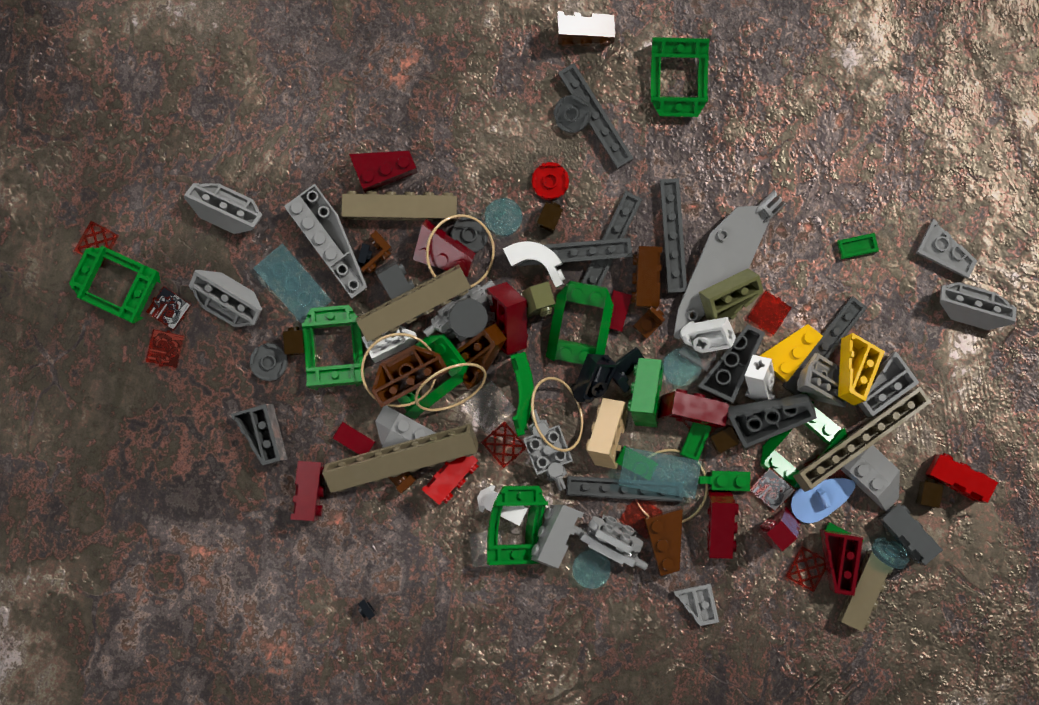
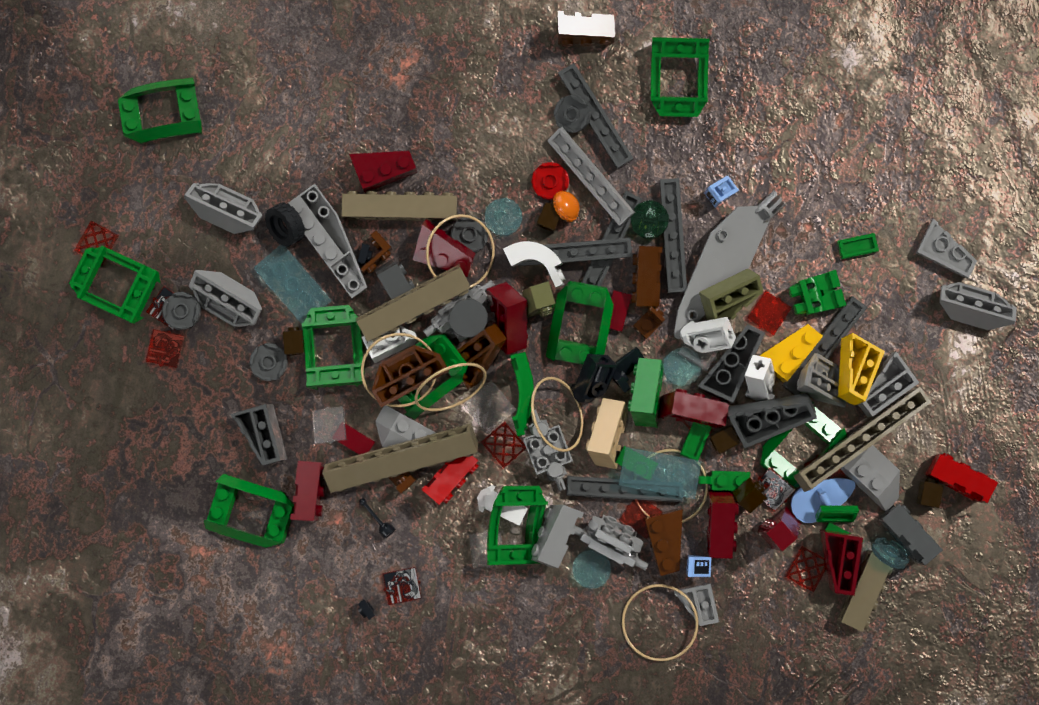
(181, 310): none -> dark grey tile
(187, 107): none -> green wedge
(223, 504): none -> green wedge
(292, 220): none -> black tyre
(329, 425): none -> clear piece
(386, 528): none -> black hinge
(402, 585): none -> piece
(566, 206): none -> orange hat
(591, 176): none -> light grey plate
(623, 622): none -> tan piece
(649, 219): none -> clear green dish
(698, 566): none -> light blue slope
(721, 191): none -> light blue slope
(750, 494): none -> dark brown brick
(818, 291): none -> green hips
(837, 513): none -> green tile

